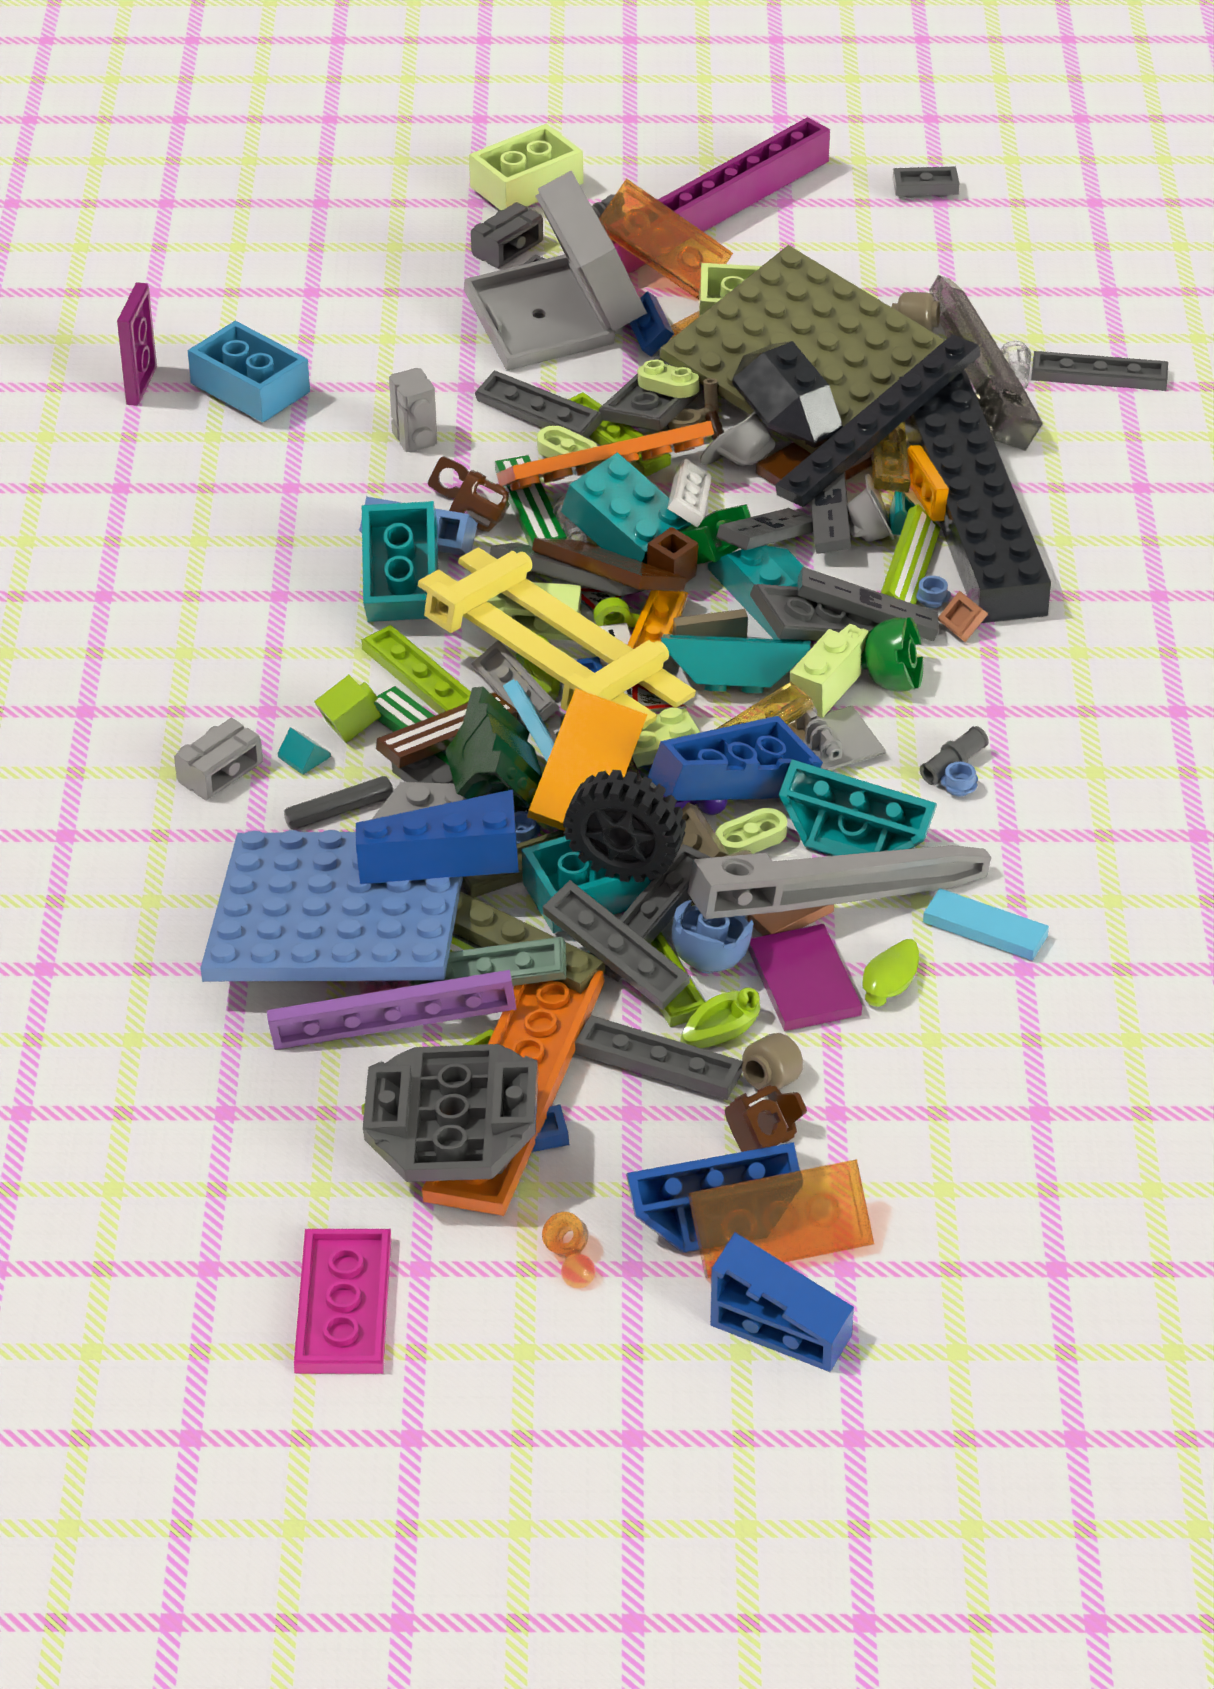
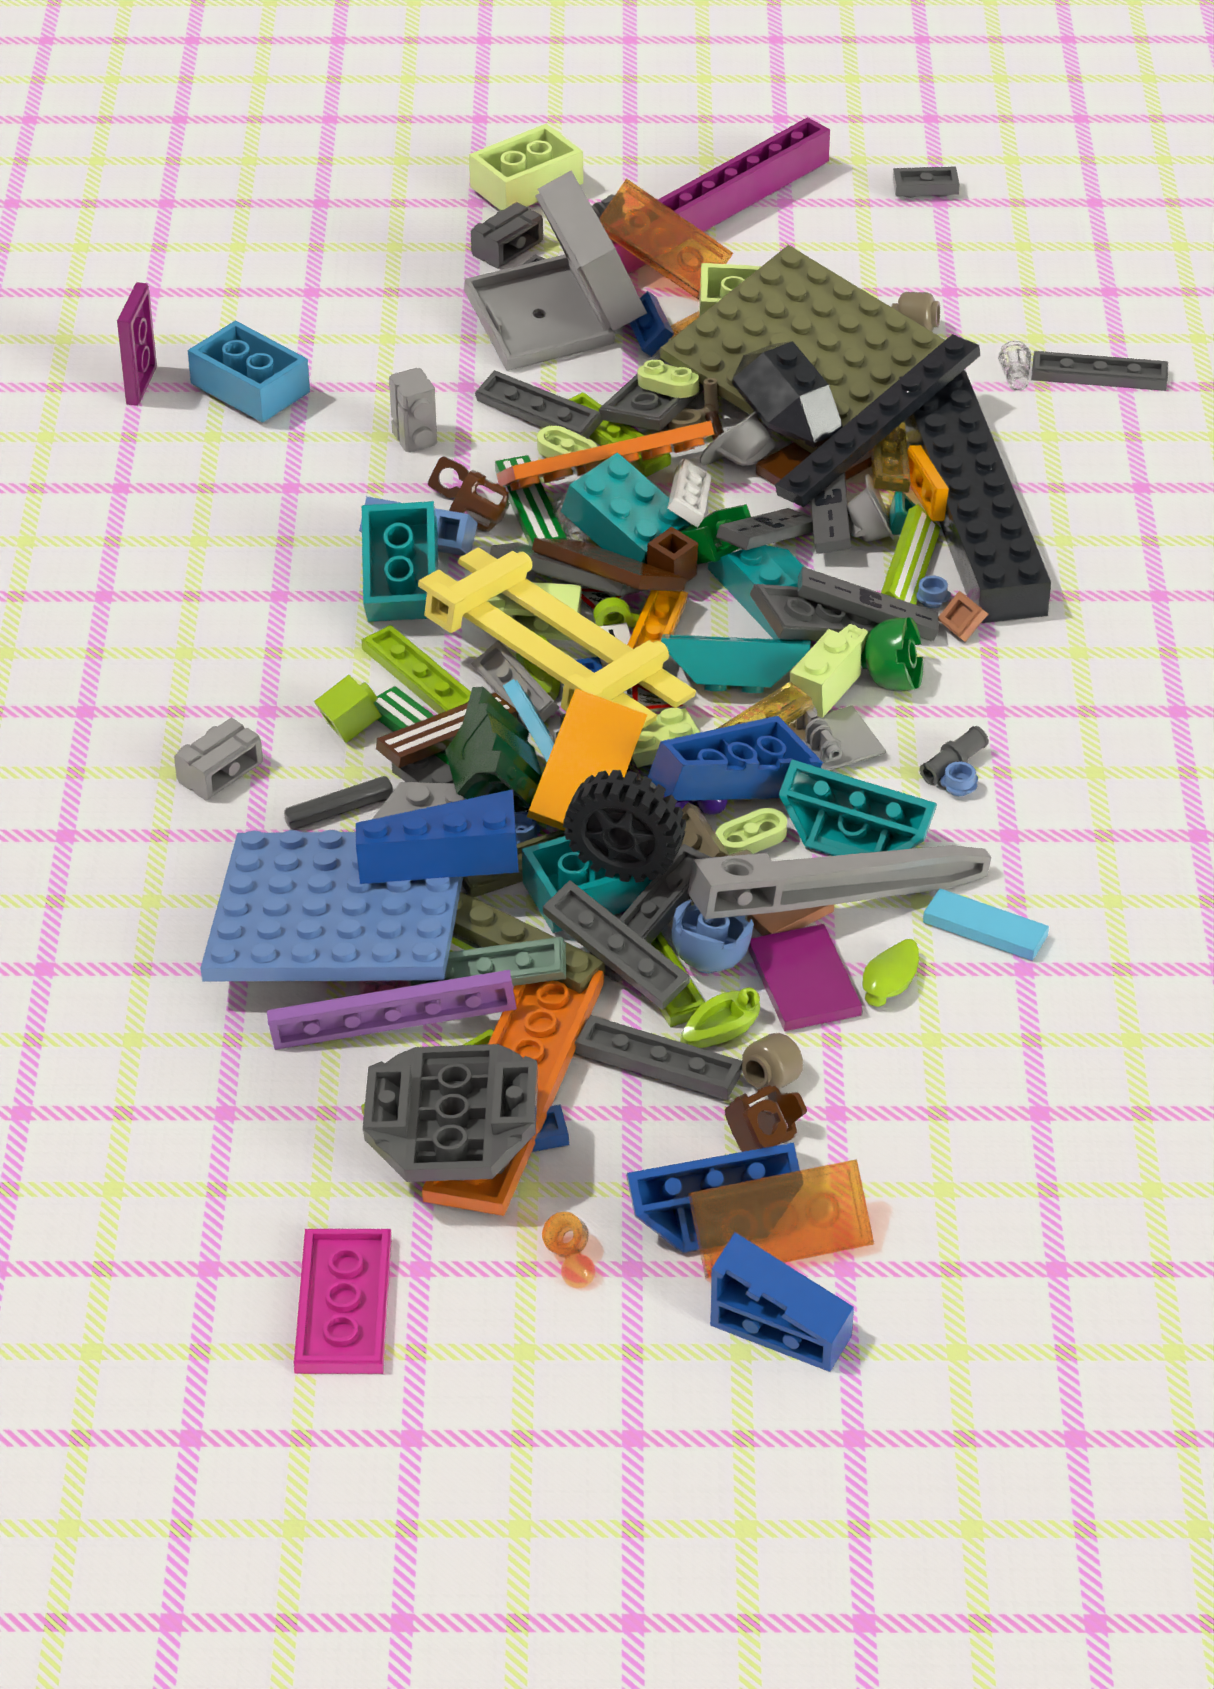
(301, 751): teal slope -> none
(718, 624): dark tan tile -> none
(997, 388): clear smoke piece -> none

